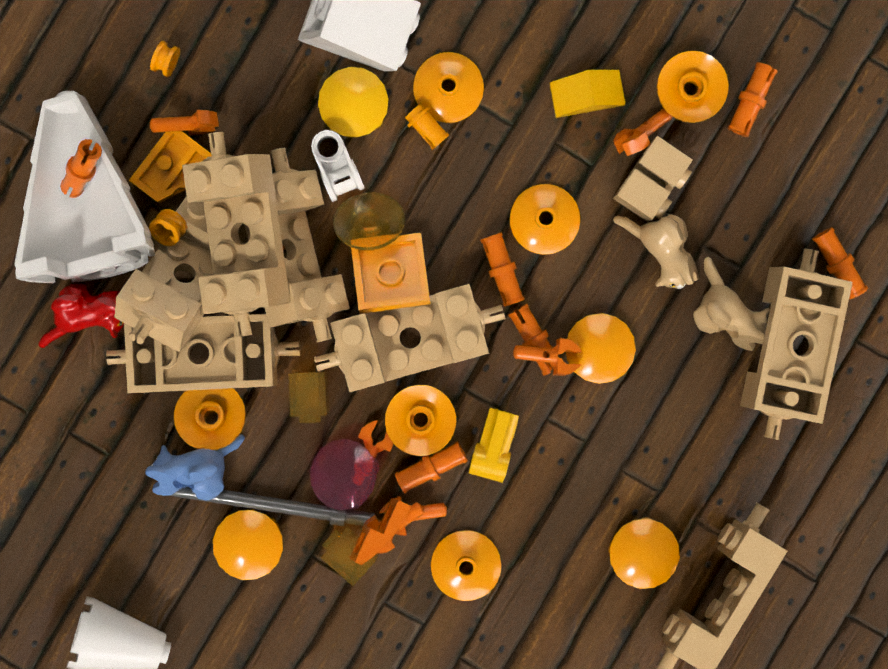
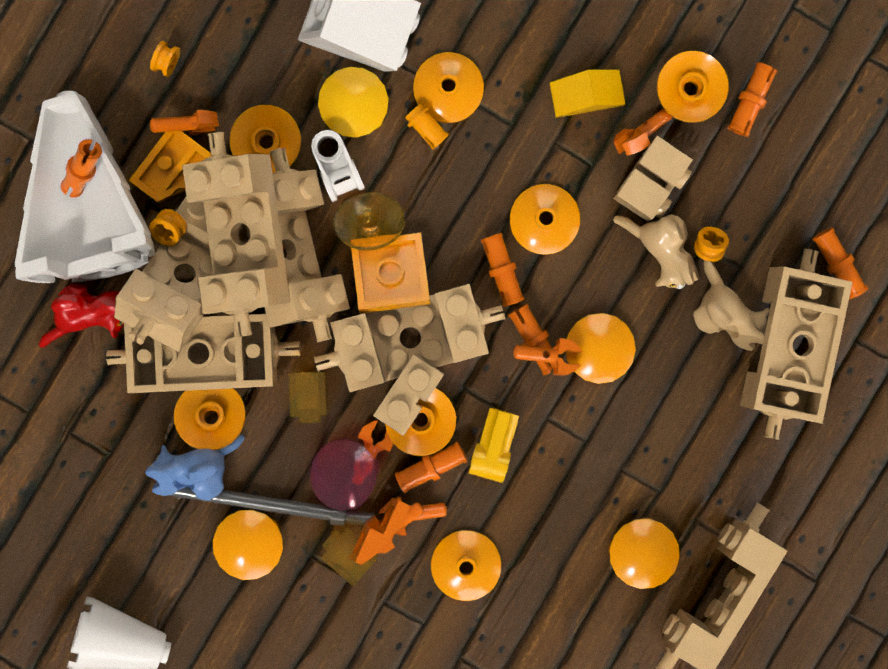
(262, 122): none -> light orange dish
(414, 383): none -> tan piece
(711, 244): none -> light orange bush

